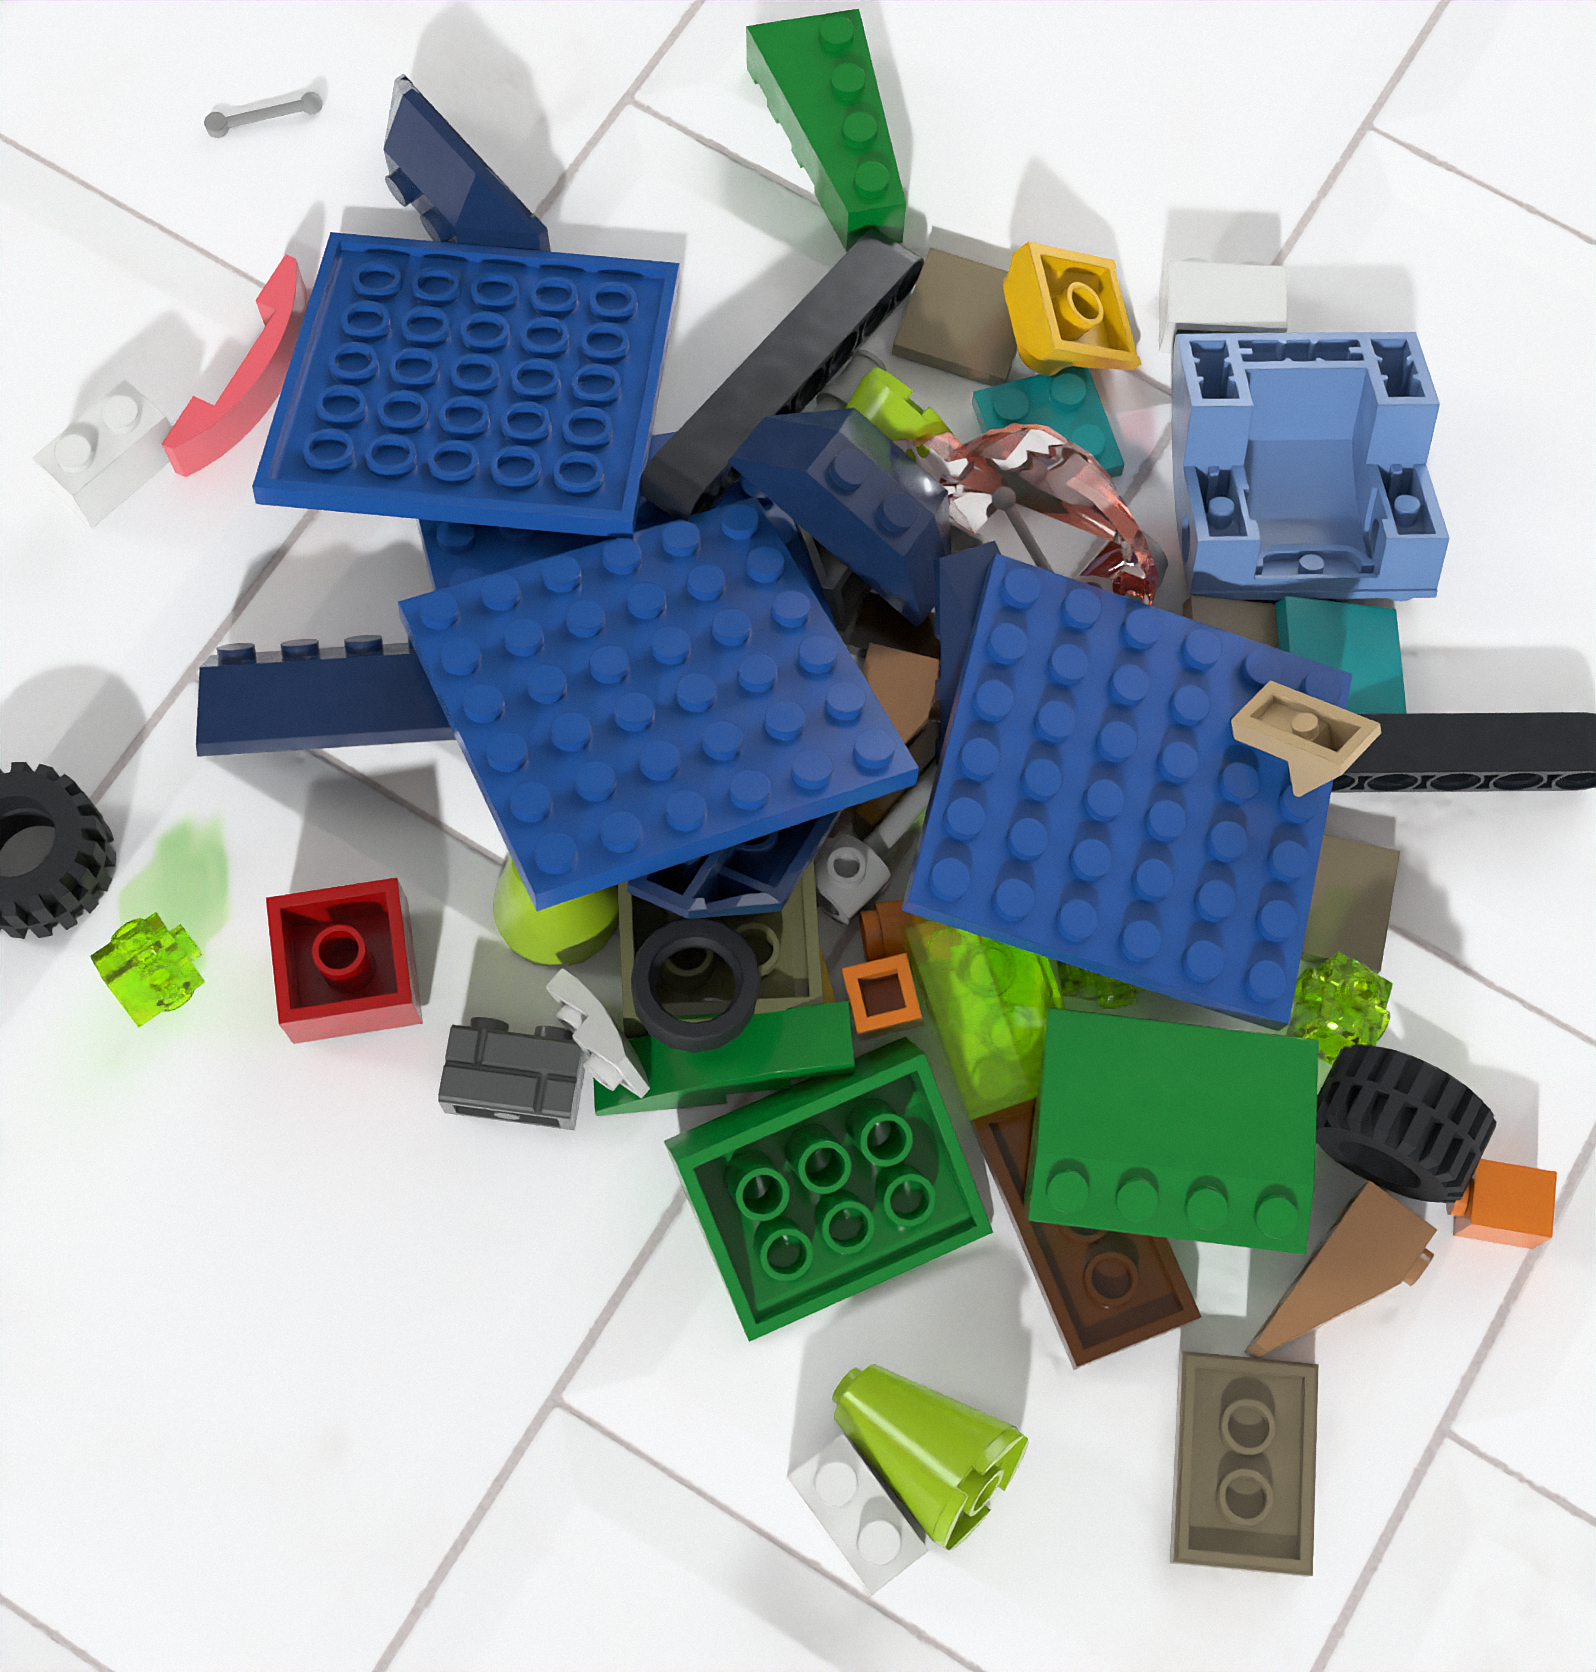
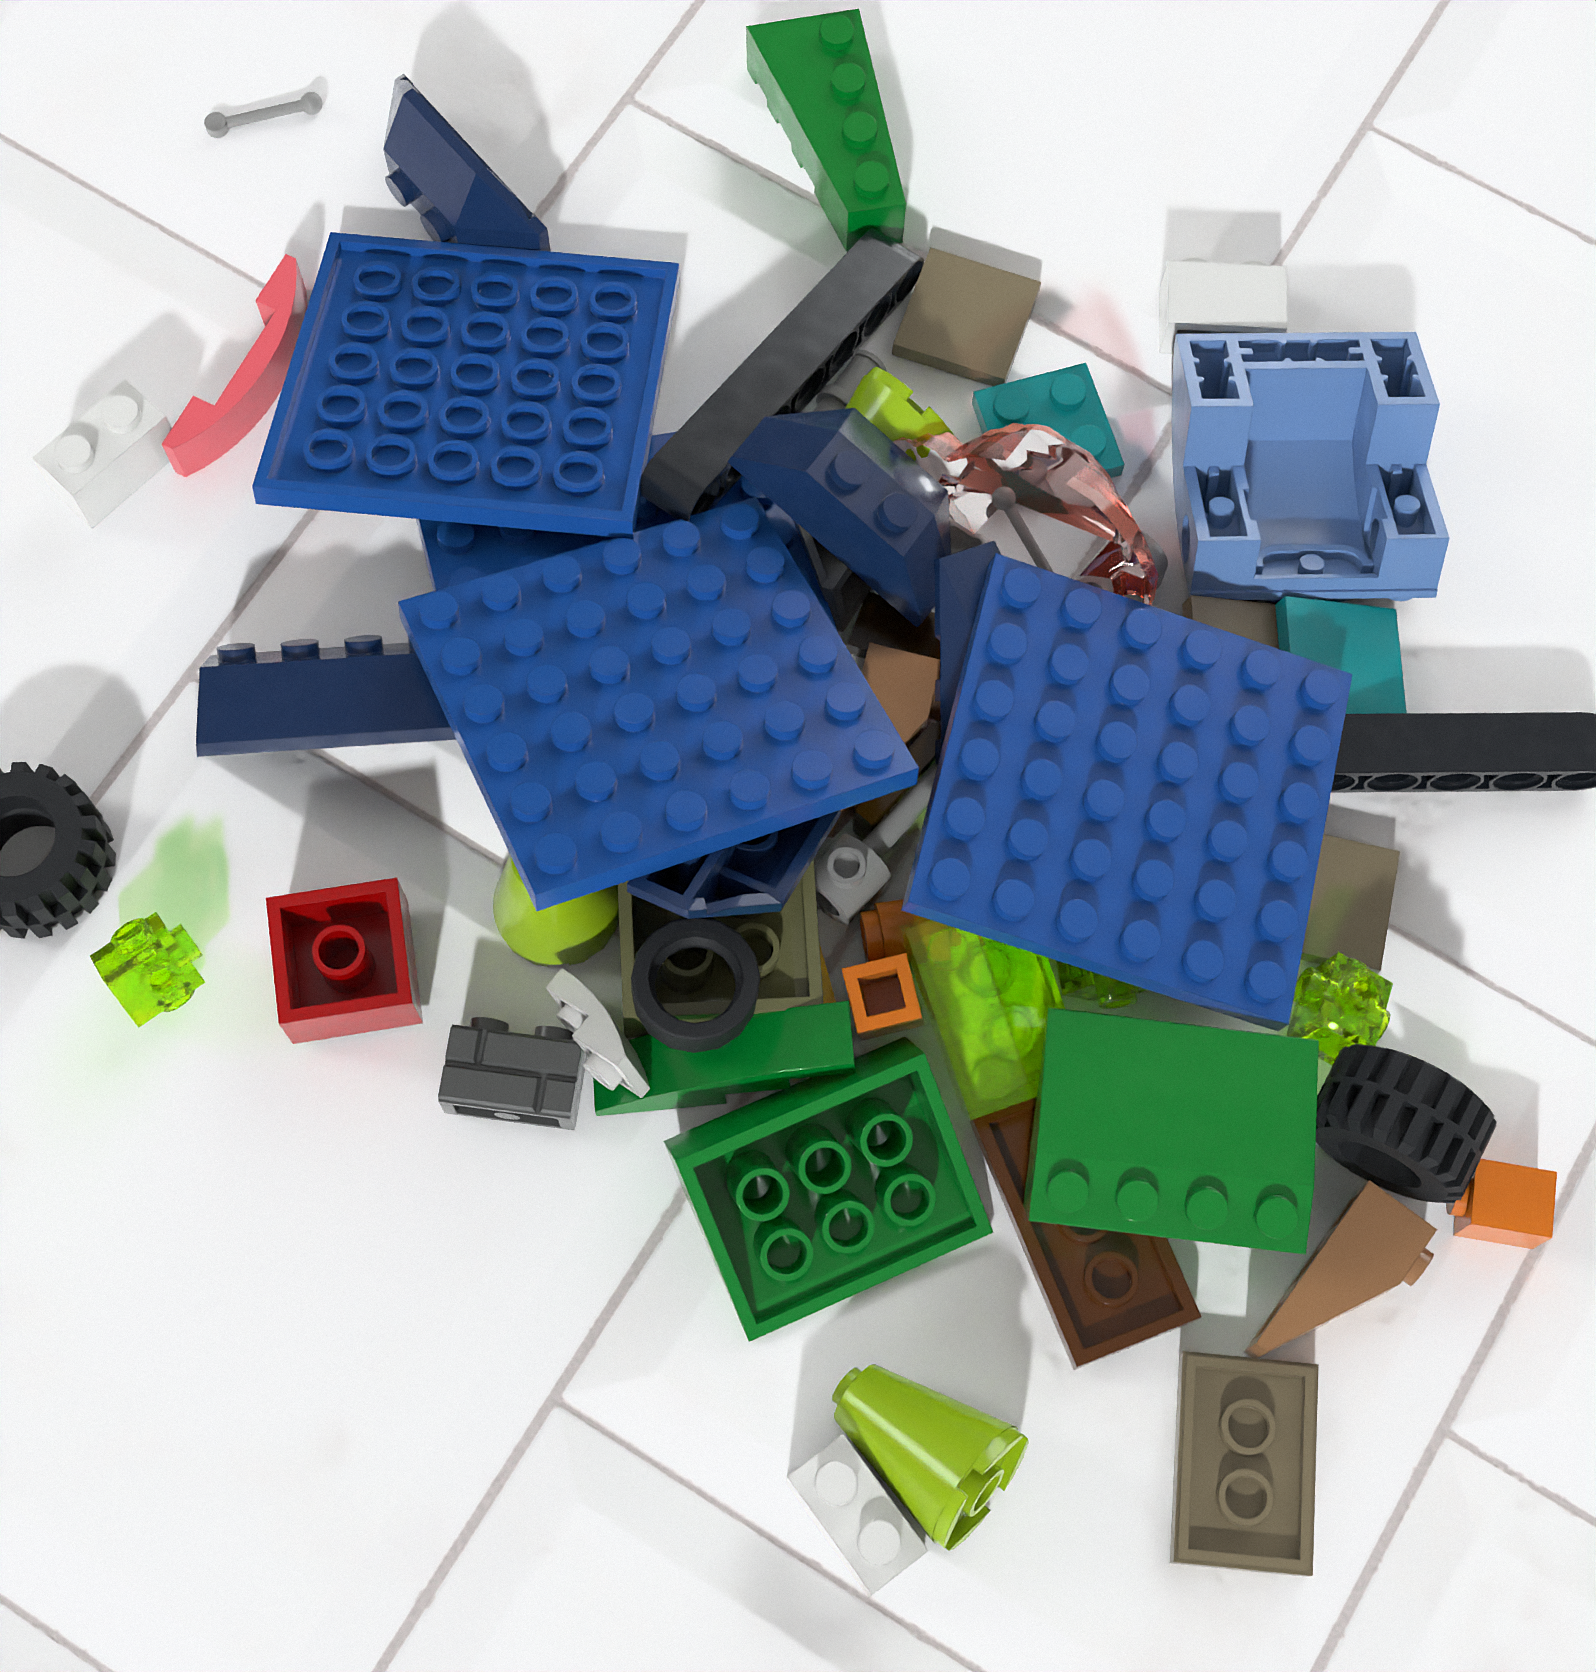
(1067, 311): yellow slope -> none
(1306, 732): tan slope -> none

